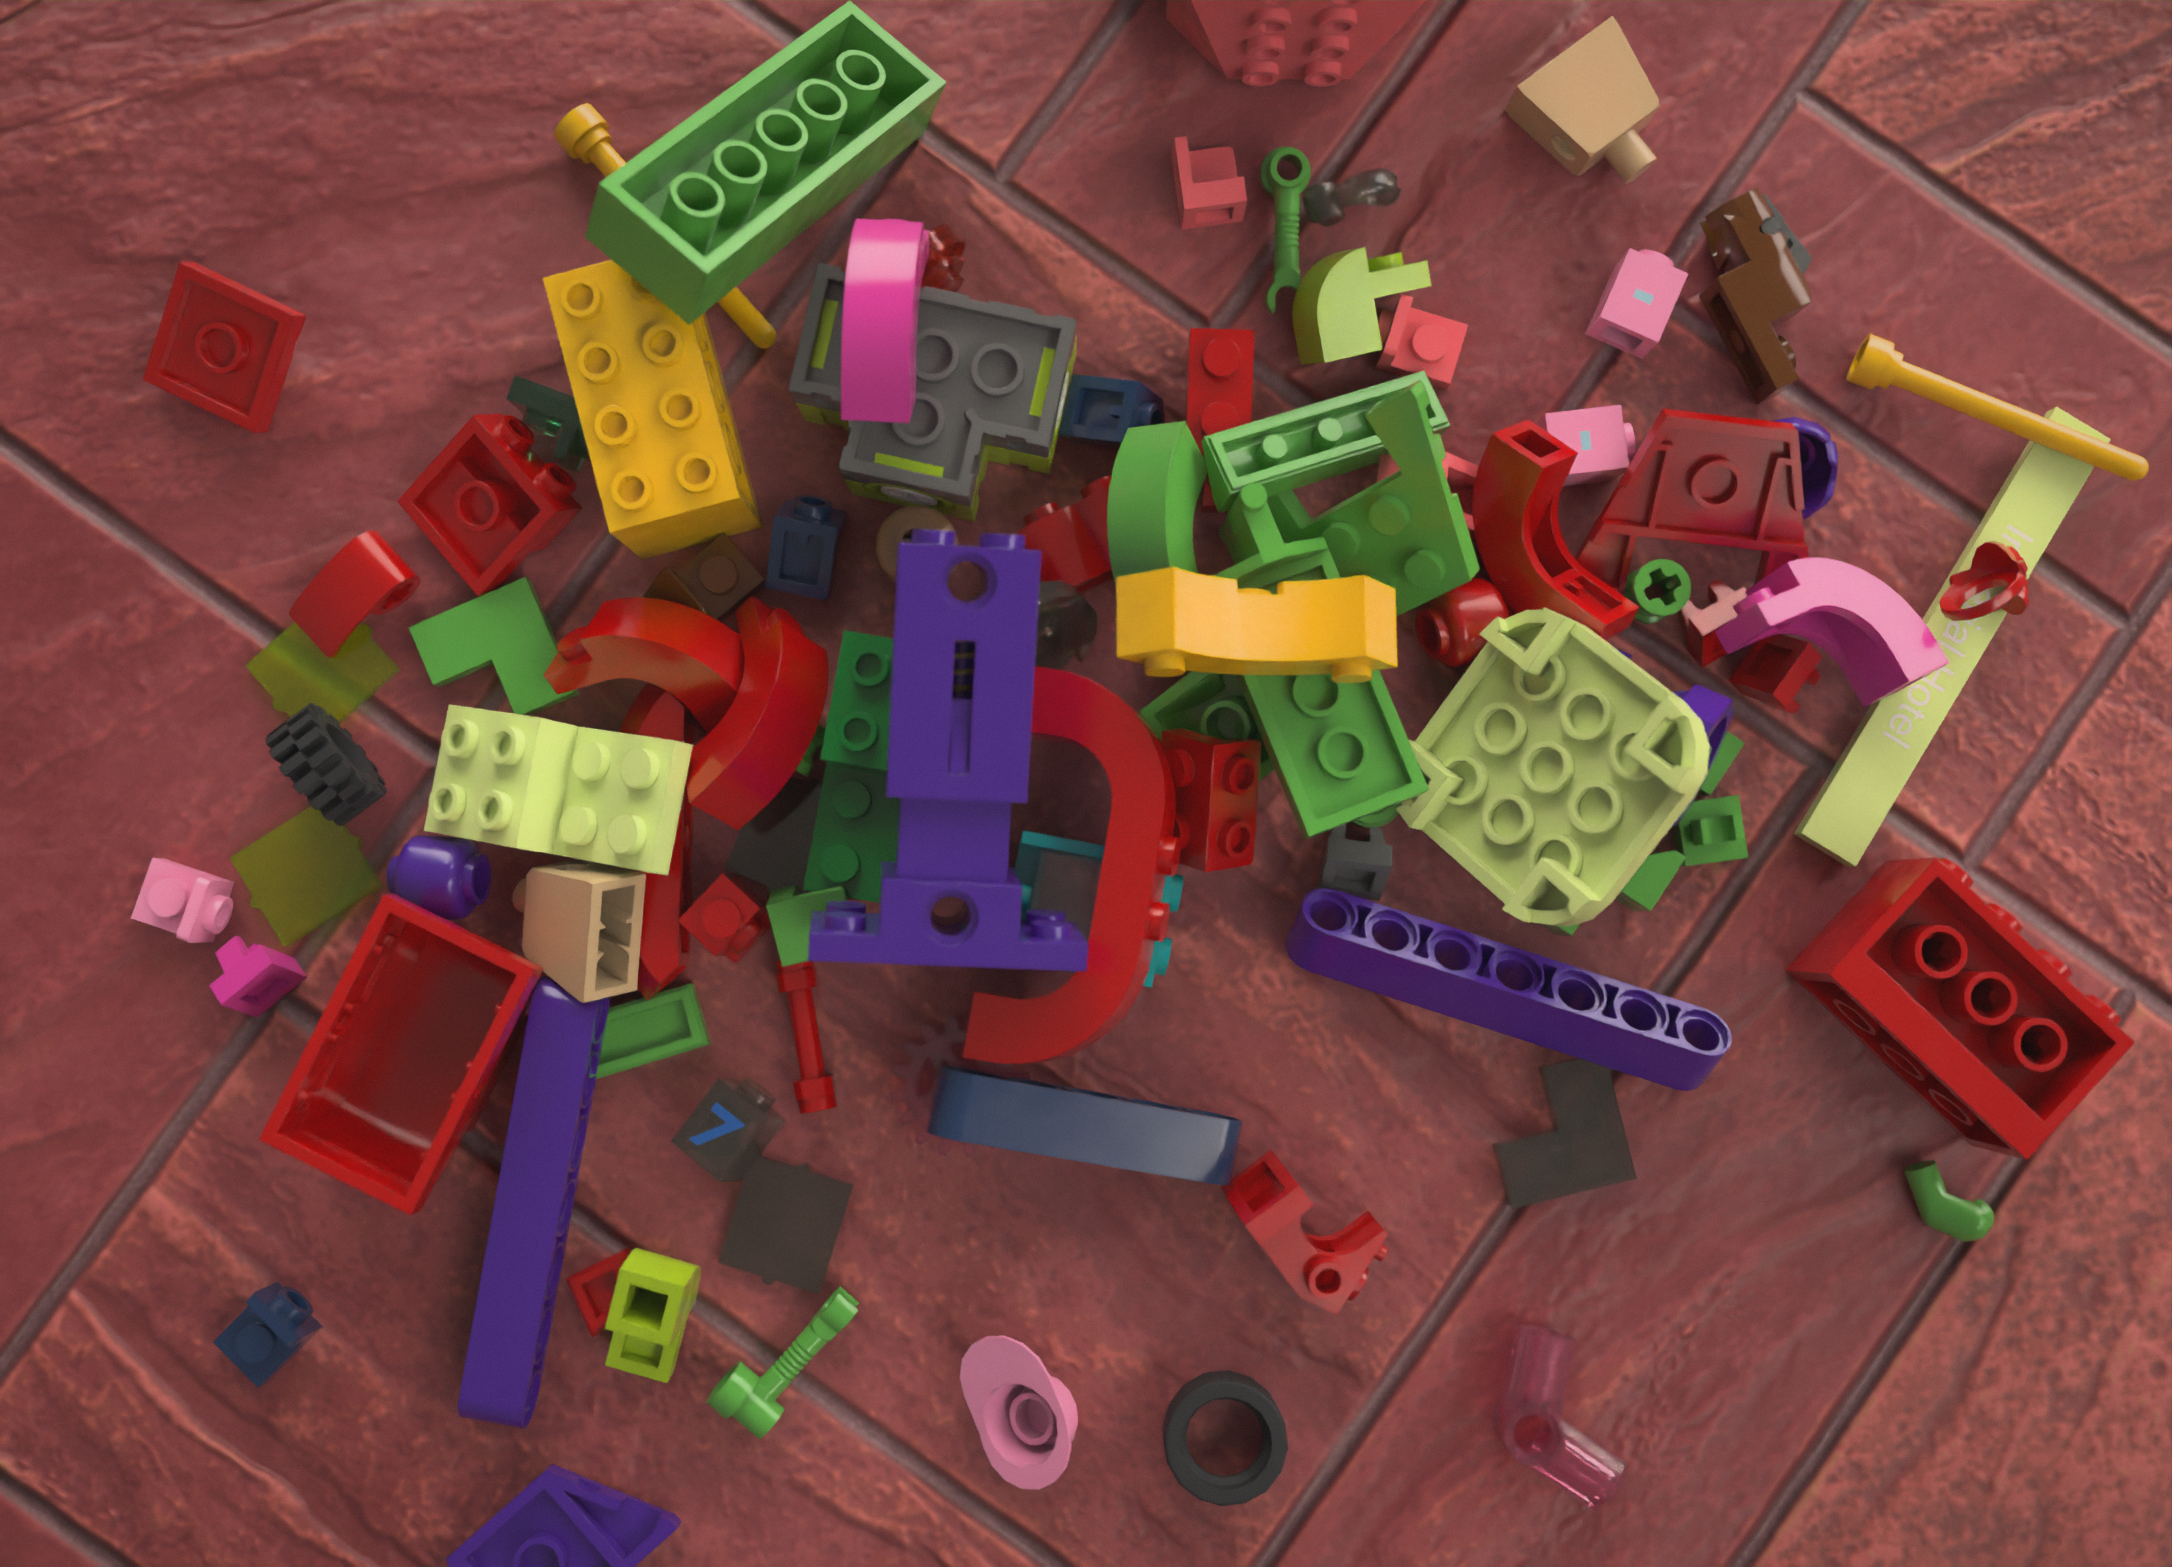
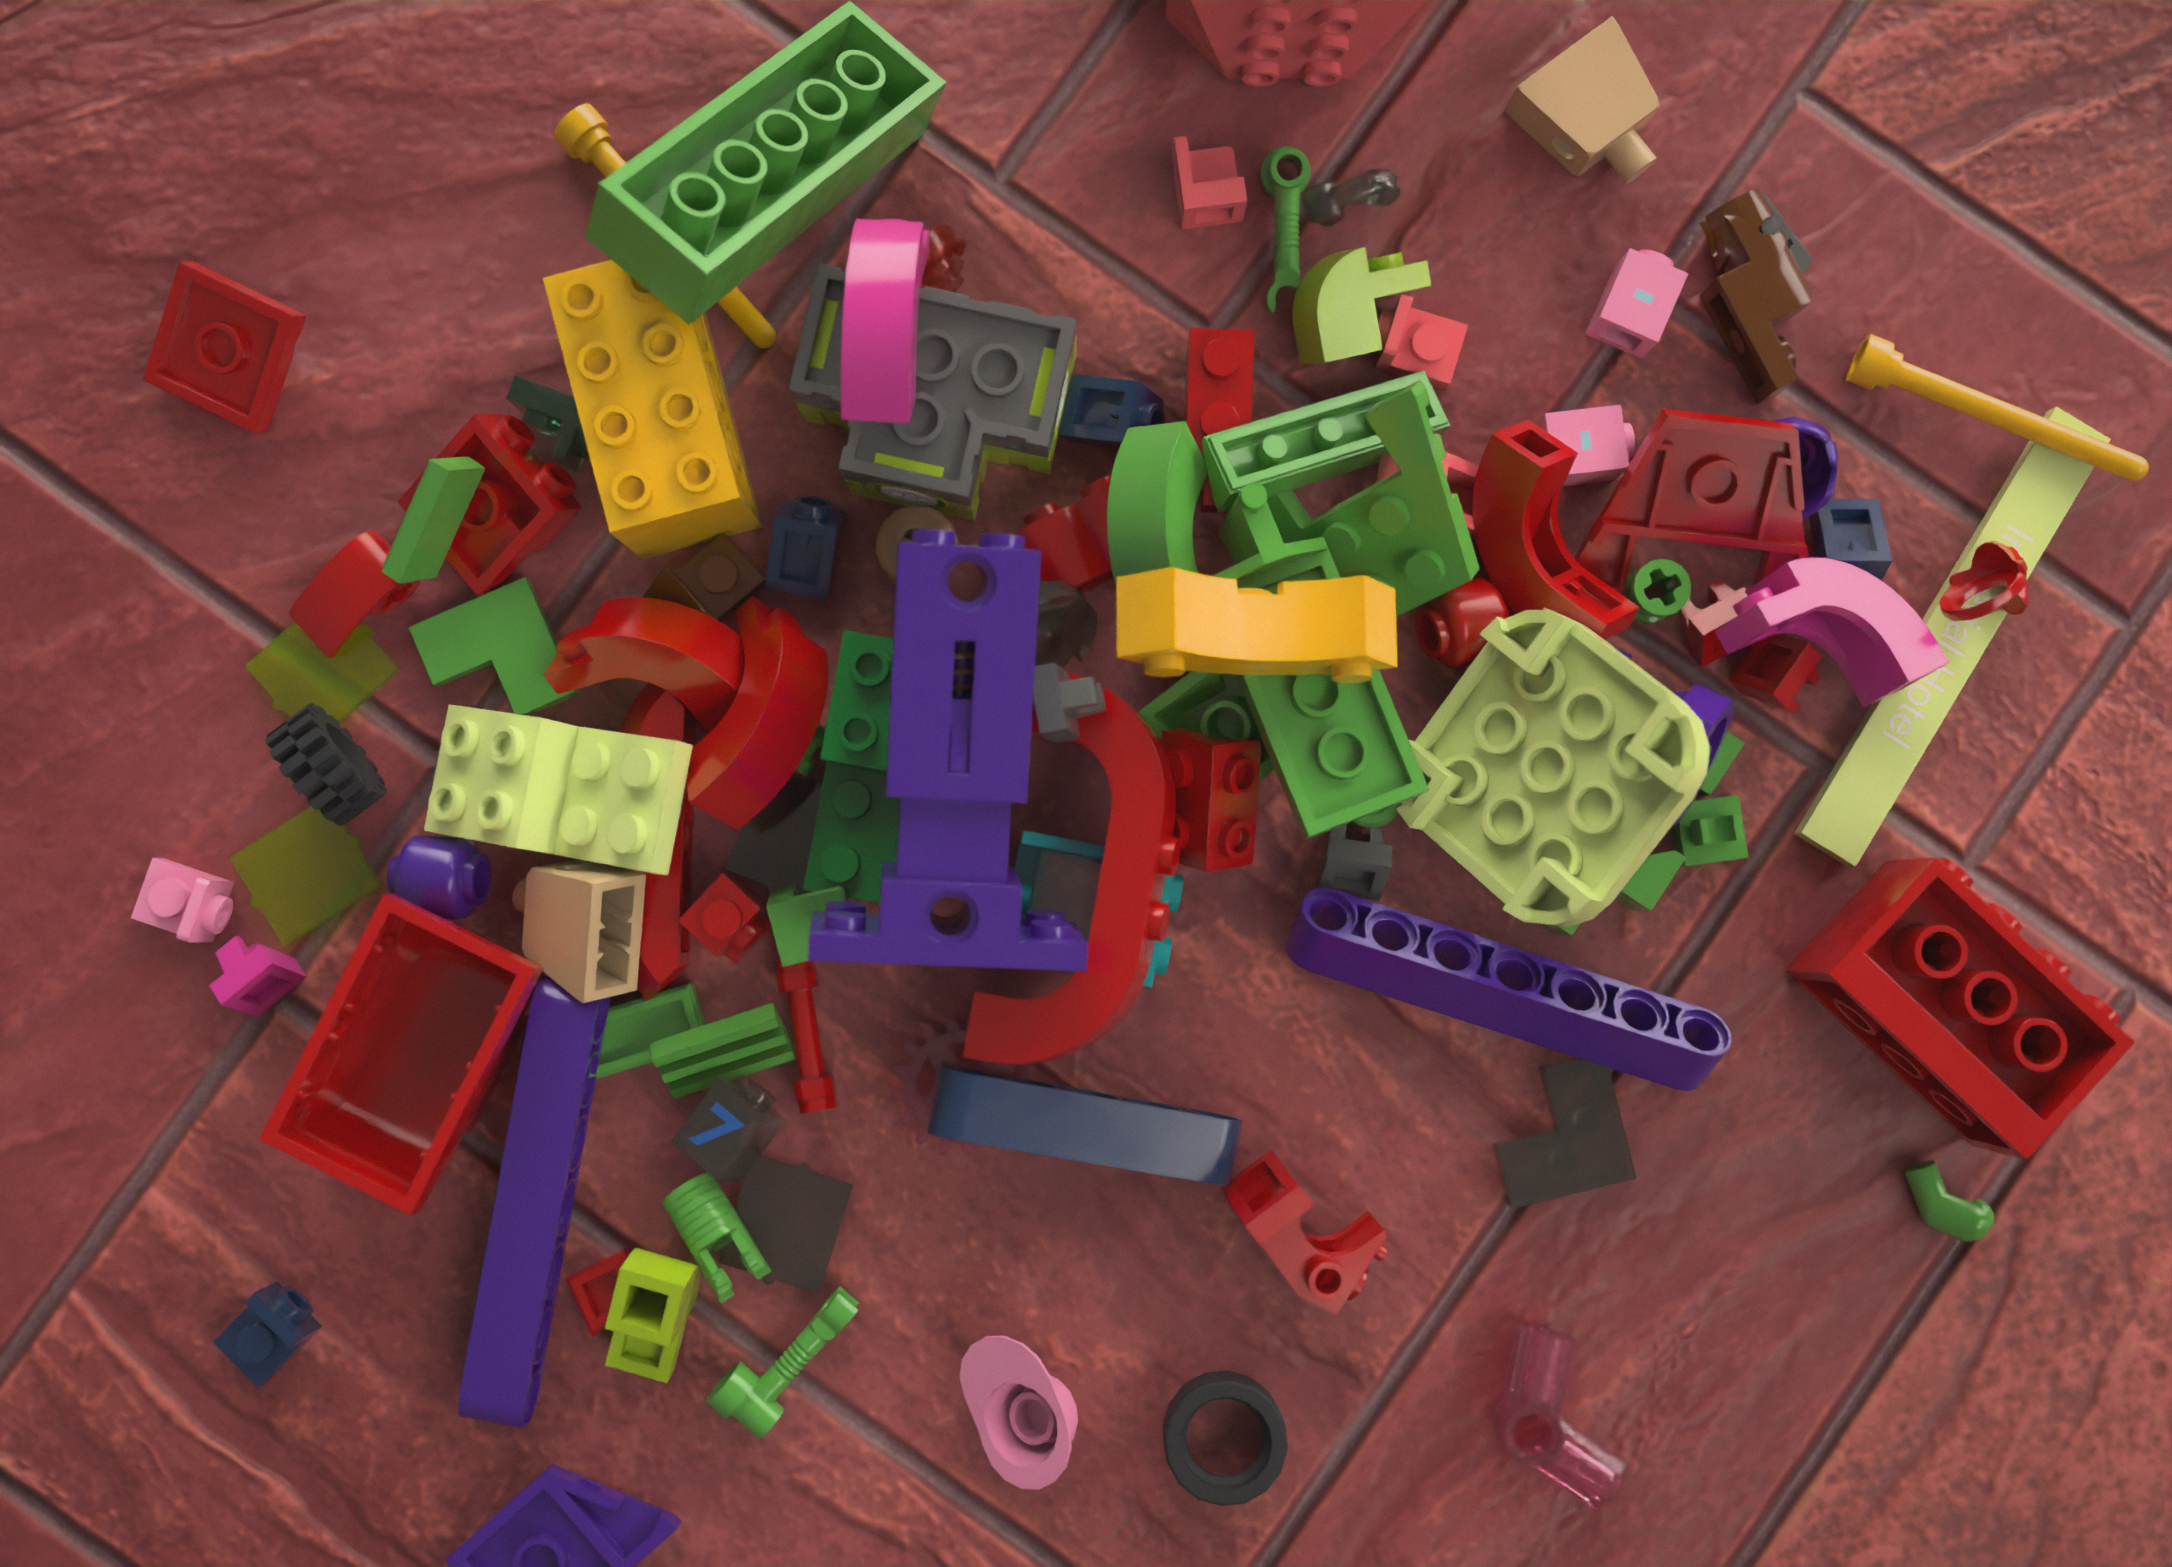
(432, 519): none -> bright green tile
(706, 1225): none -> bright green hinge
(722, 1050): none -> bright green tile
(1063, 701): none -> dark grey tile
(1852, 534): none -> dark blue bracket

